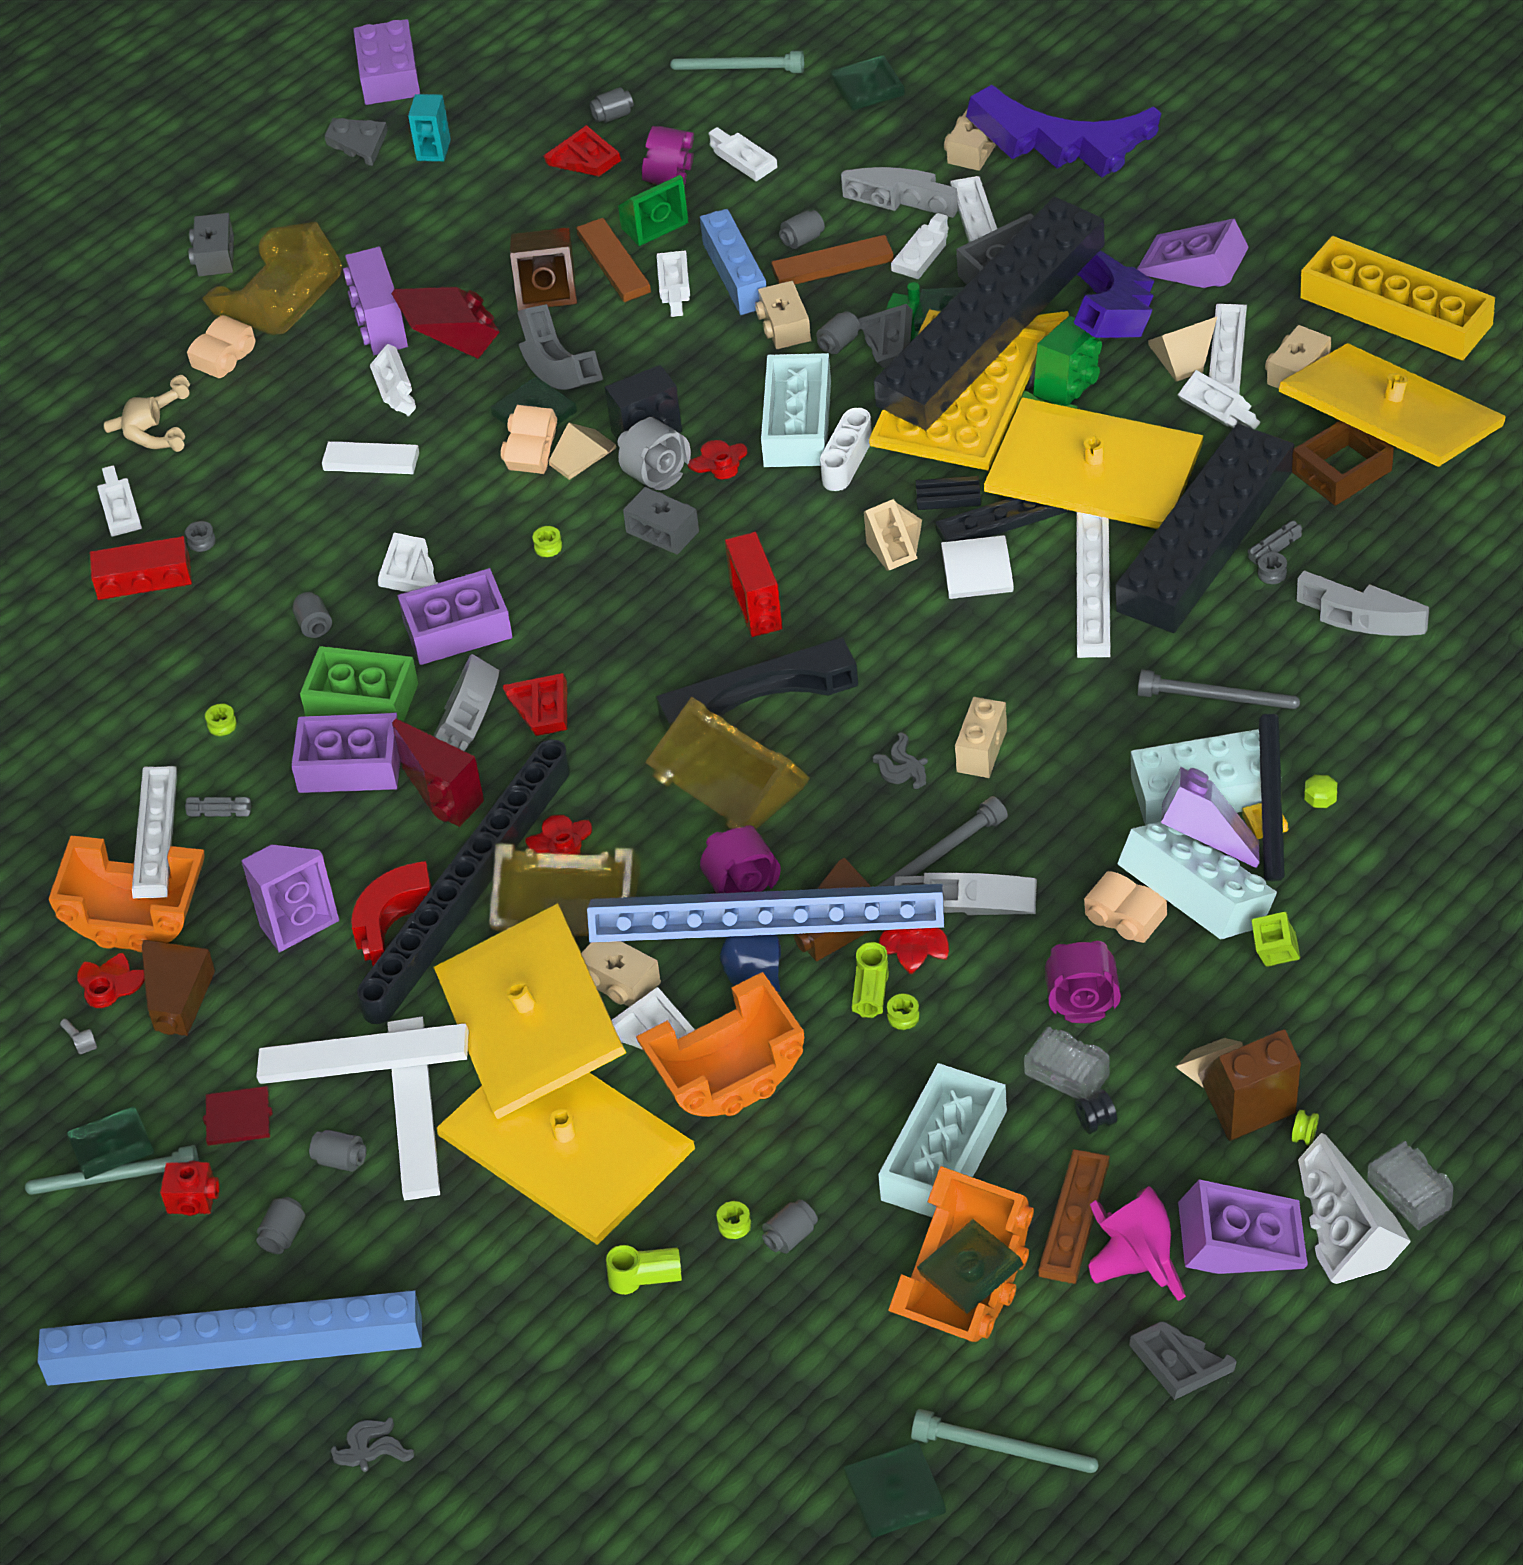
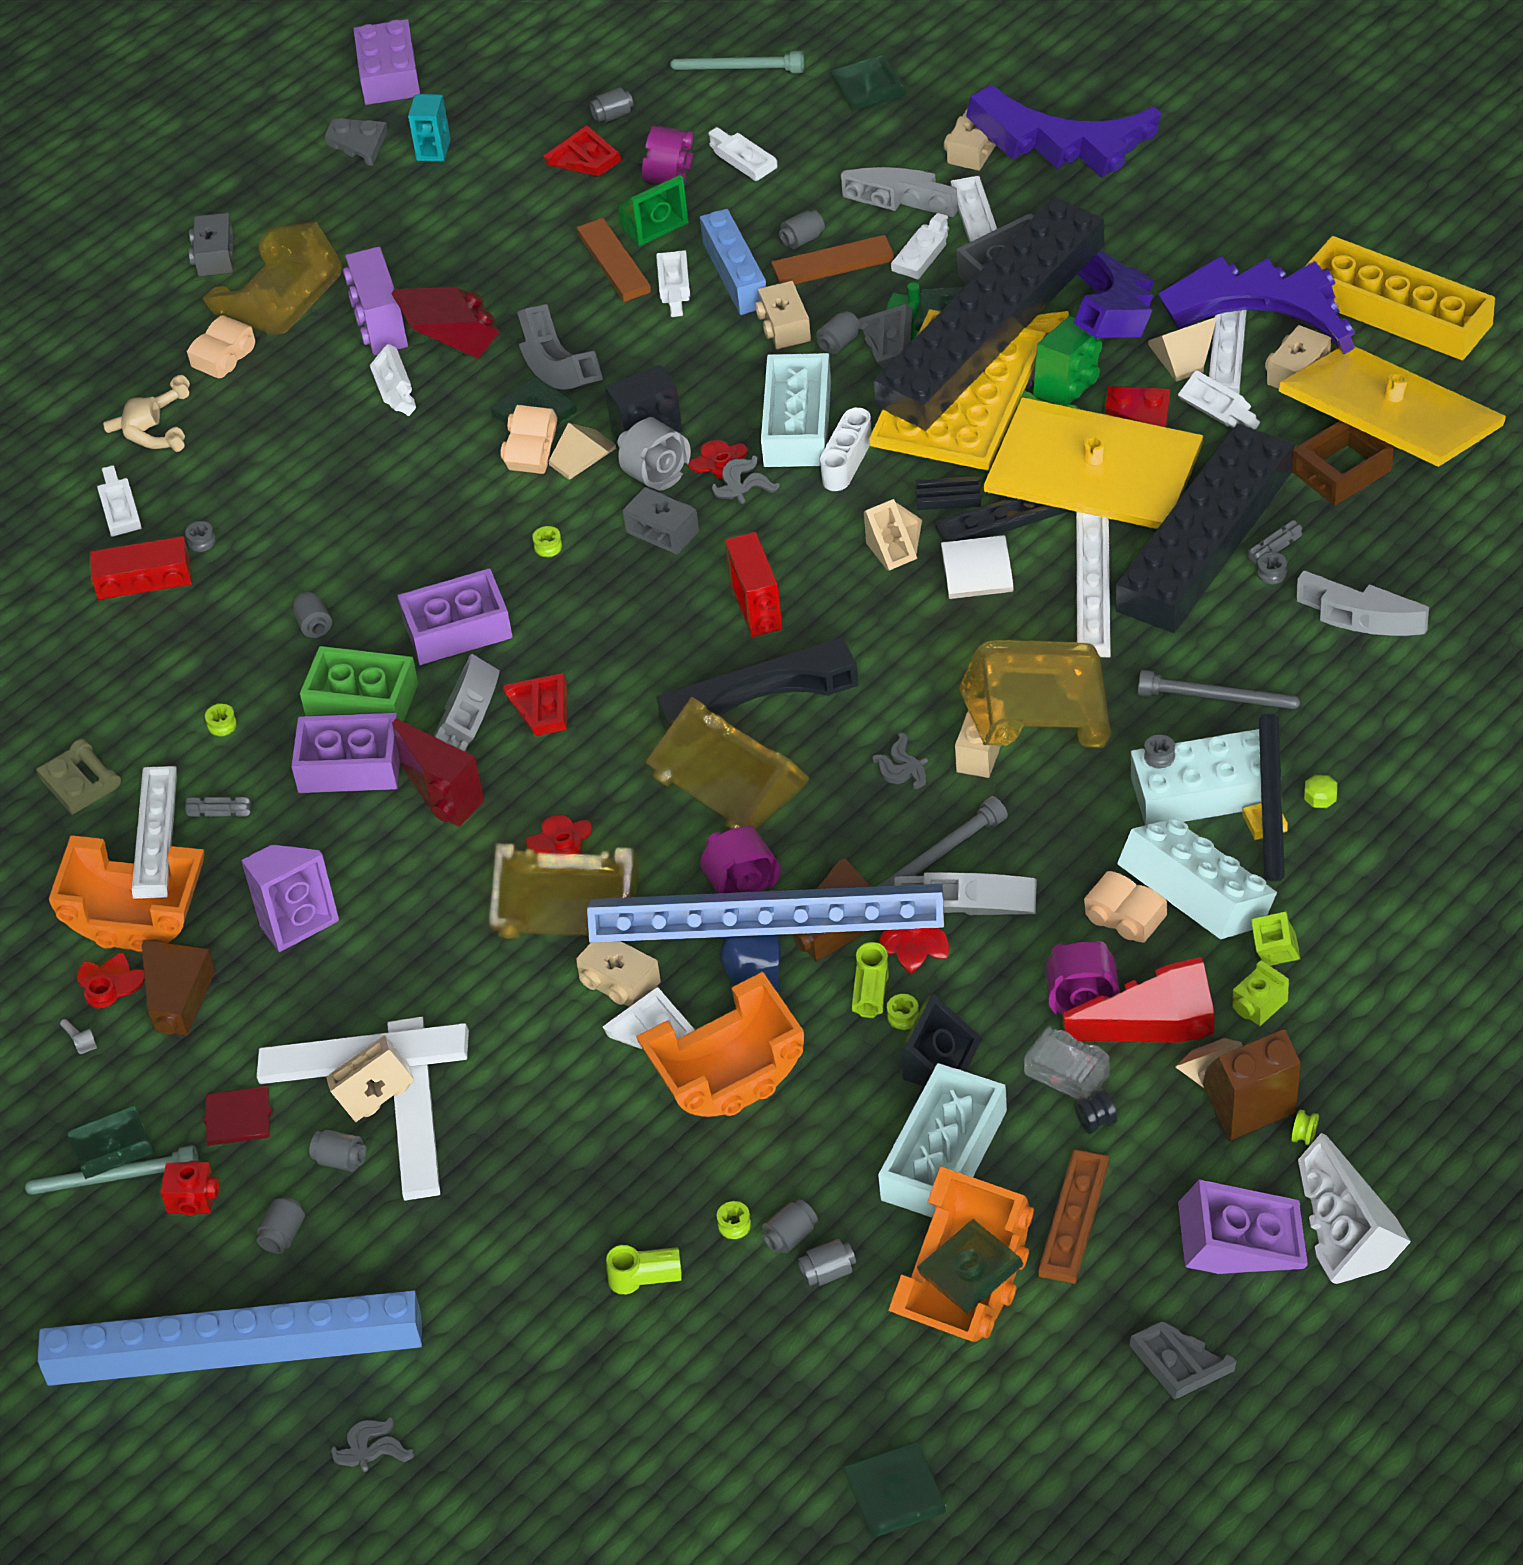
(70, 784): none -> olive plate
(352, 1080): none -> tan brick
(370, 457): white tile -> none
(386, 901): red arch -> none
(406, 564): white wing -> none
(462, 883): black beam -> none
(529, 1011): yellow piece -> none
(543, 268): reddish brown slope -> none
(572, 1151): yellow piece -> none
(734, 487): none -> dark grey piece
(826, 1262): none -> dark grey brick
(928, 1426): sand green piece -> none
(937, 1038): none -> black slope
(1036, 686): none -> clear yellow windscreen
(1137, 1242): dark pink piece -> none
(1139, 404): none -> red wing
(1162, 759): none -> dark grey bush
(1163, 1009): none -> wedge
(1196, 255): medium lavender slope -> none
(1203, 813): slope -> none
(1222, 289): none -> dark purple arch
(1260, 994): none -> lime brick
(1411, 1184): clear brick -> none

